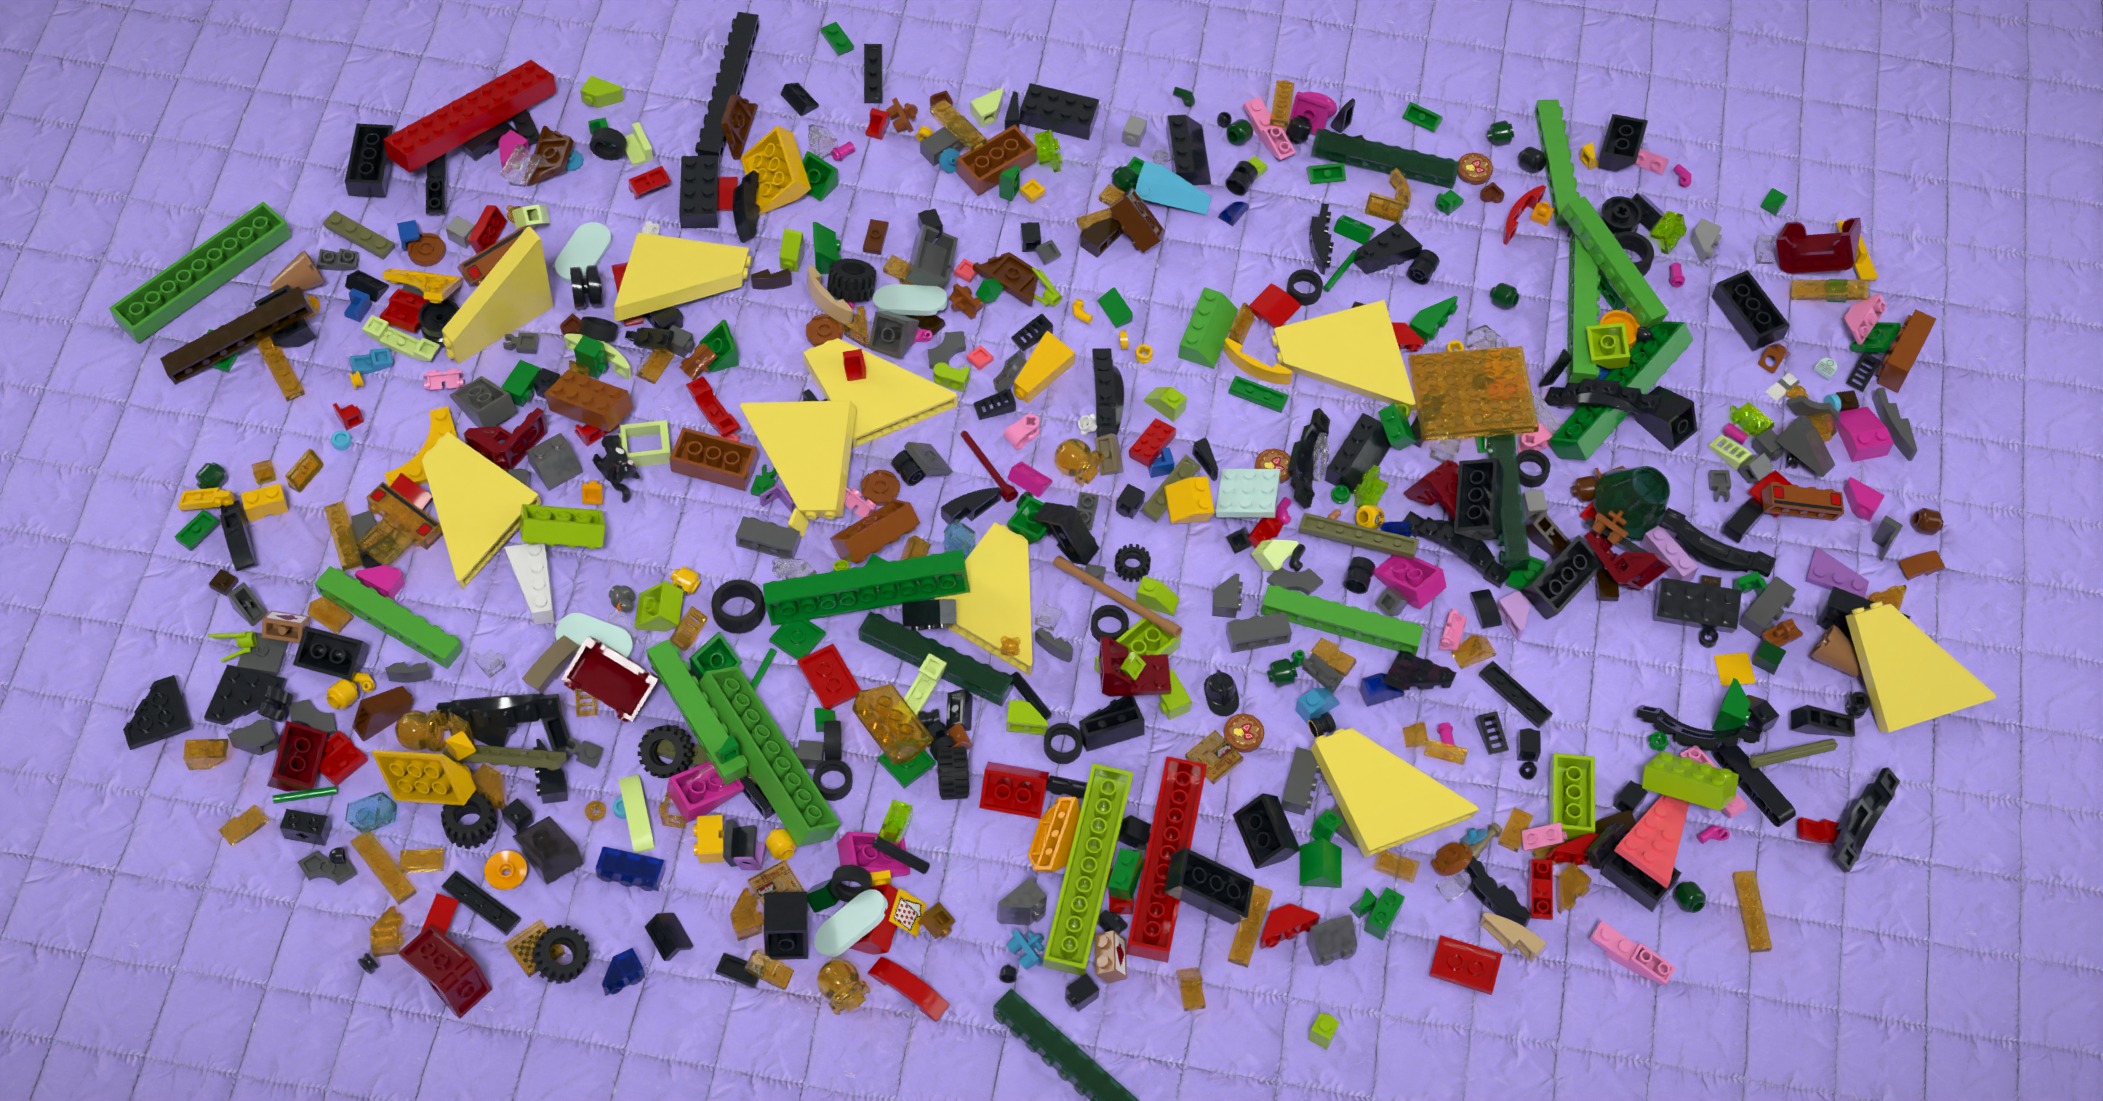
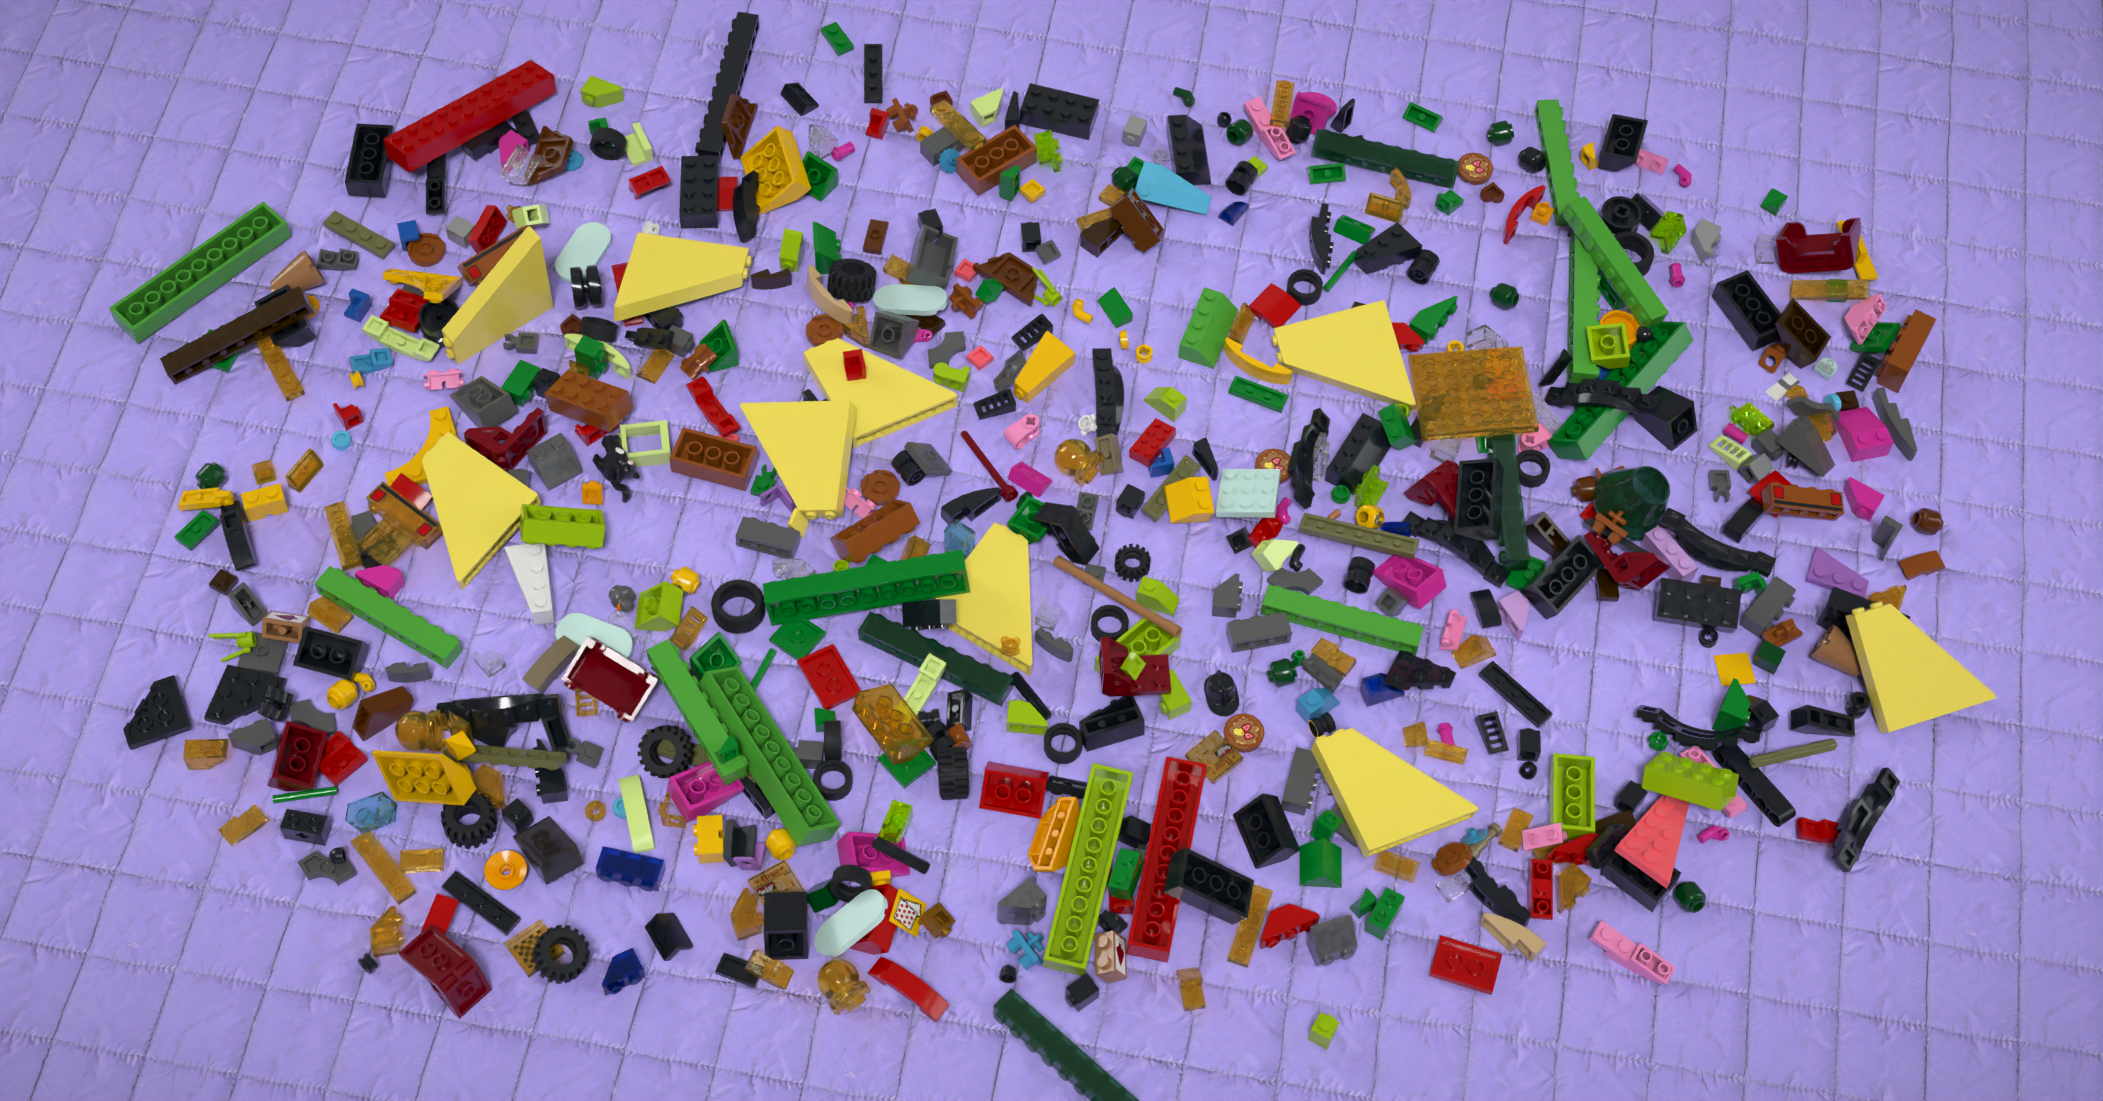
(367, 284): black slope -> none
(1533, 502): light grey brick -> none
(1752, 911): clear yellow plate -> none
(1801, 334): none -> dark brown slope

